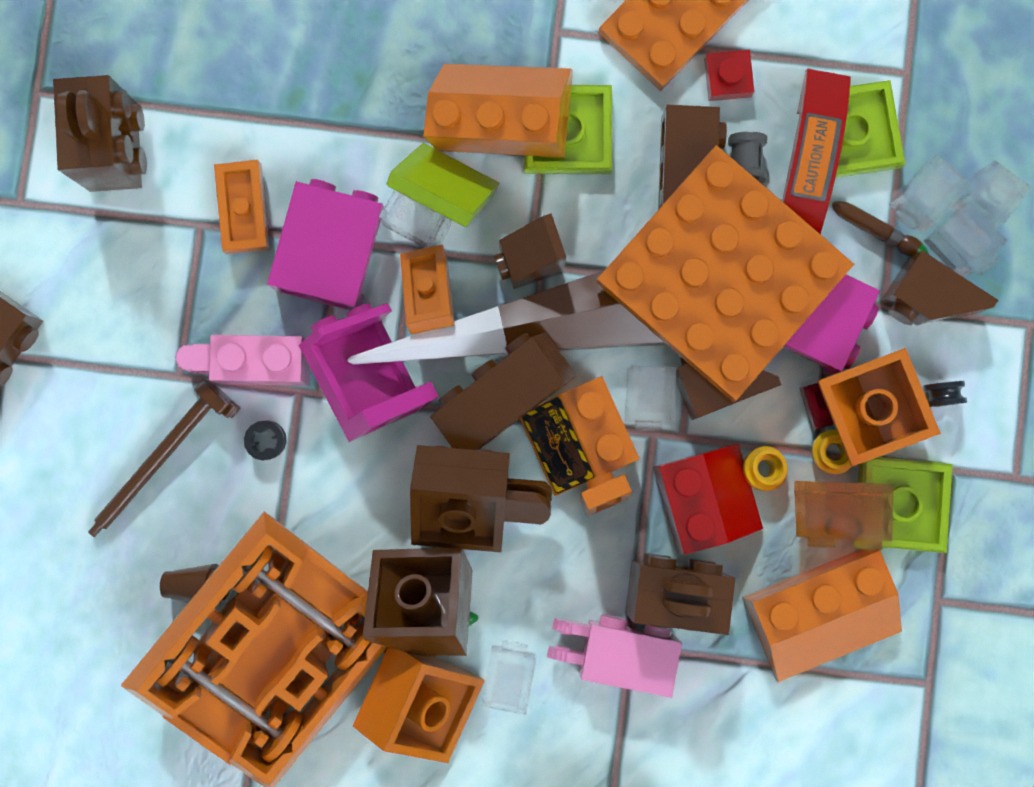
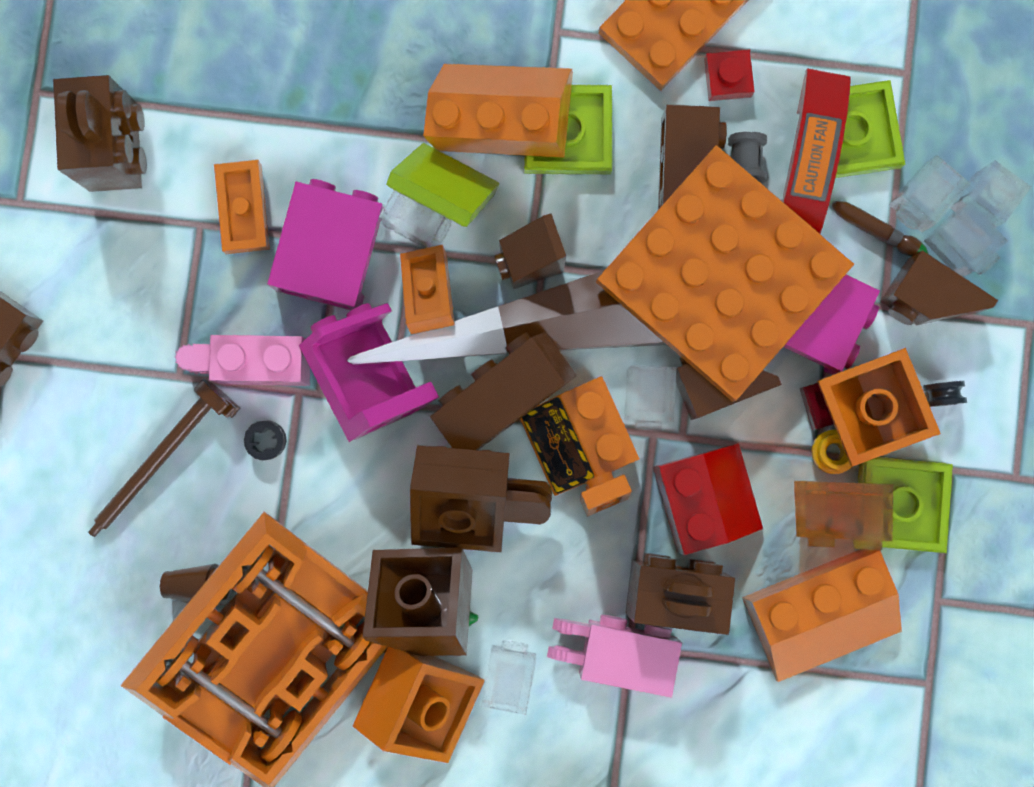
(776, 463): yellow plate -> none

